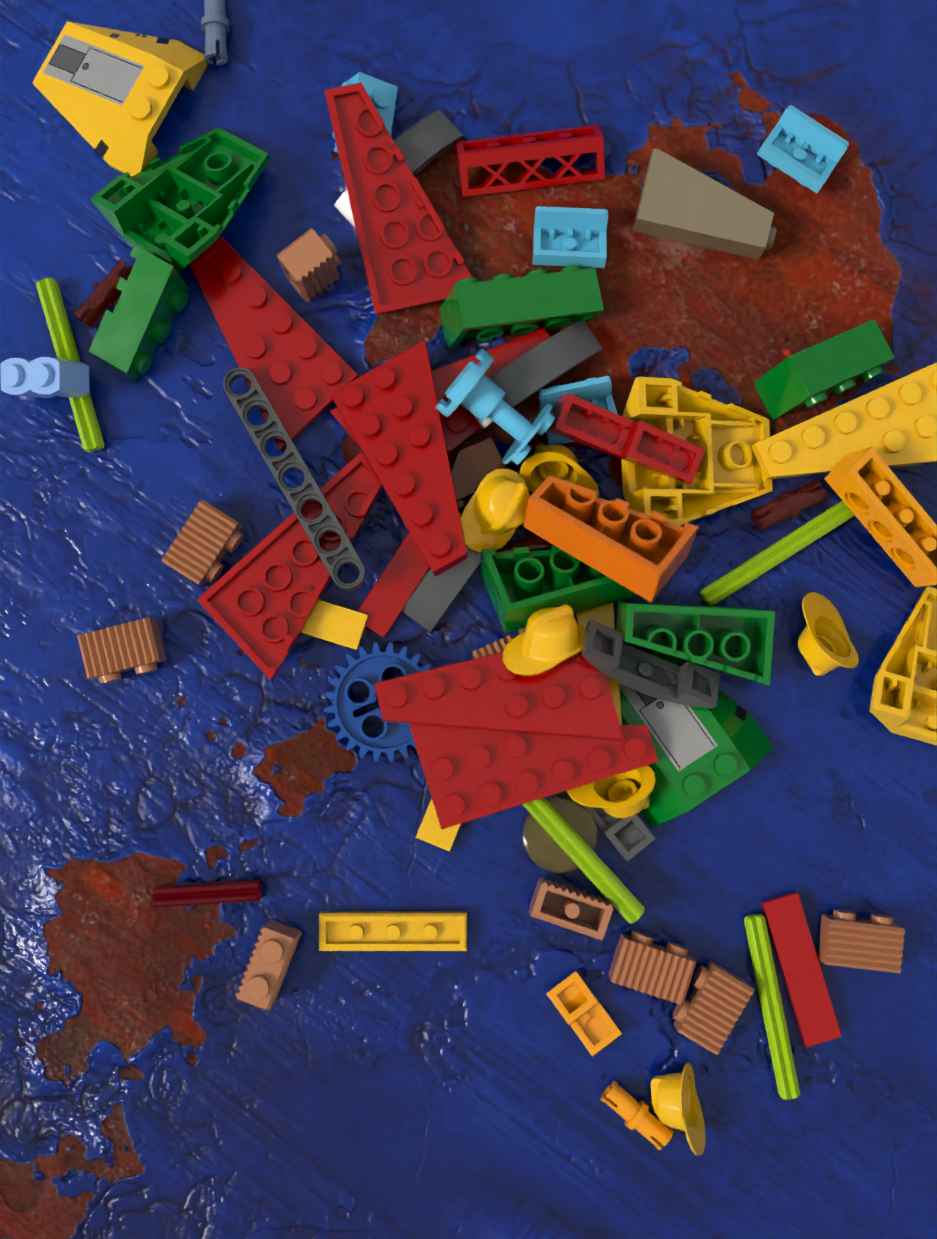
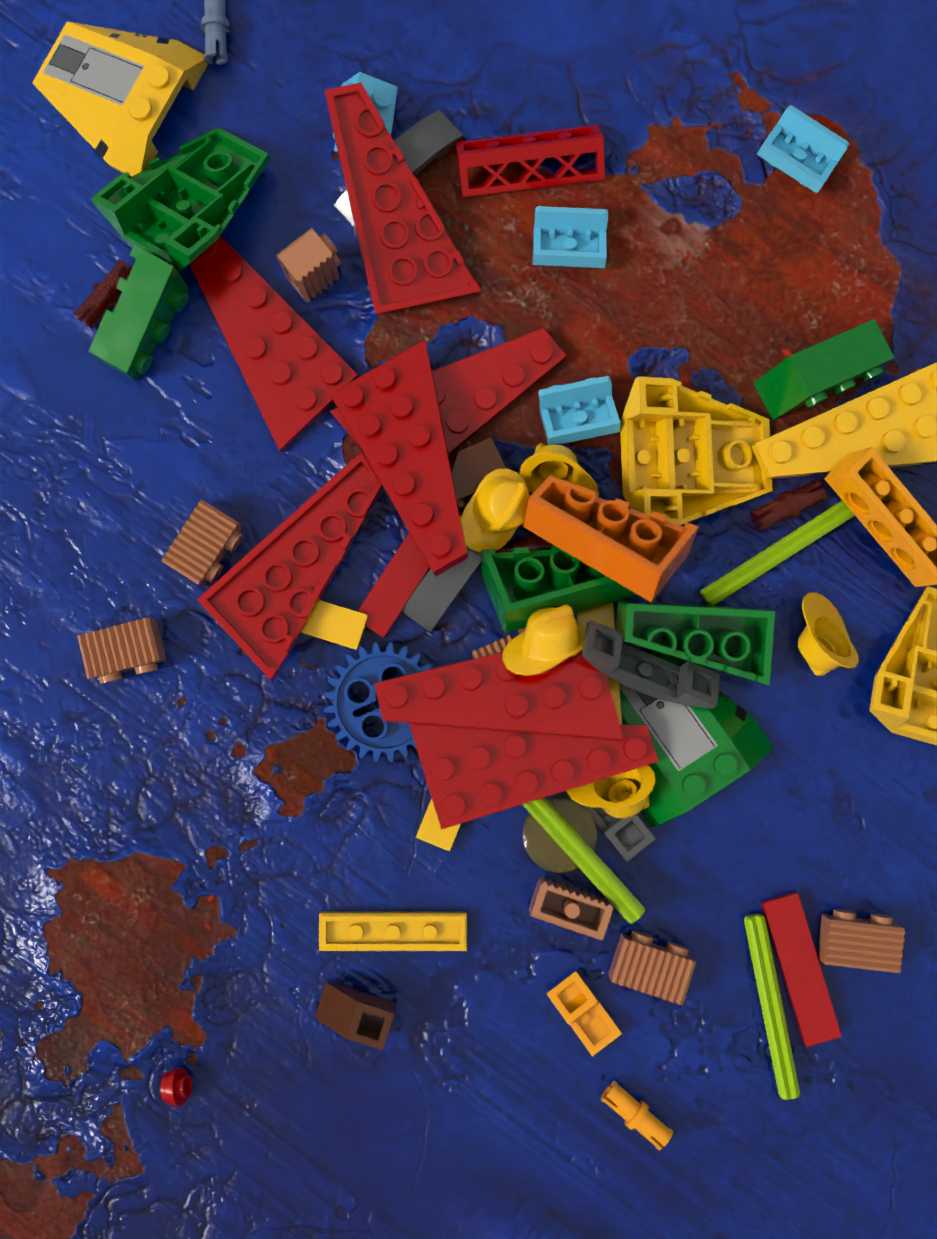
(44, 377): light blue brick -> none
(66, 349): lime axle -> none
(176, 1087): none -> red plate
(207, 893): dark red axle -> none
(268, 964): nougat brick -> none
(290, 461): dark grey beam -> none
(356, 1014): none -> reddish brown slope
(485, 400): medium azure piece -> none
(519, 304): green wedge -> none
(545, 364): dark grey slope -> none
(626, 439): red slope -> none
(679, 1107): yellow piece -> none
(699, 211): dark tan slope -> none
(712, 1006): nougat brick -> none

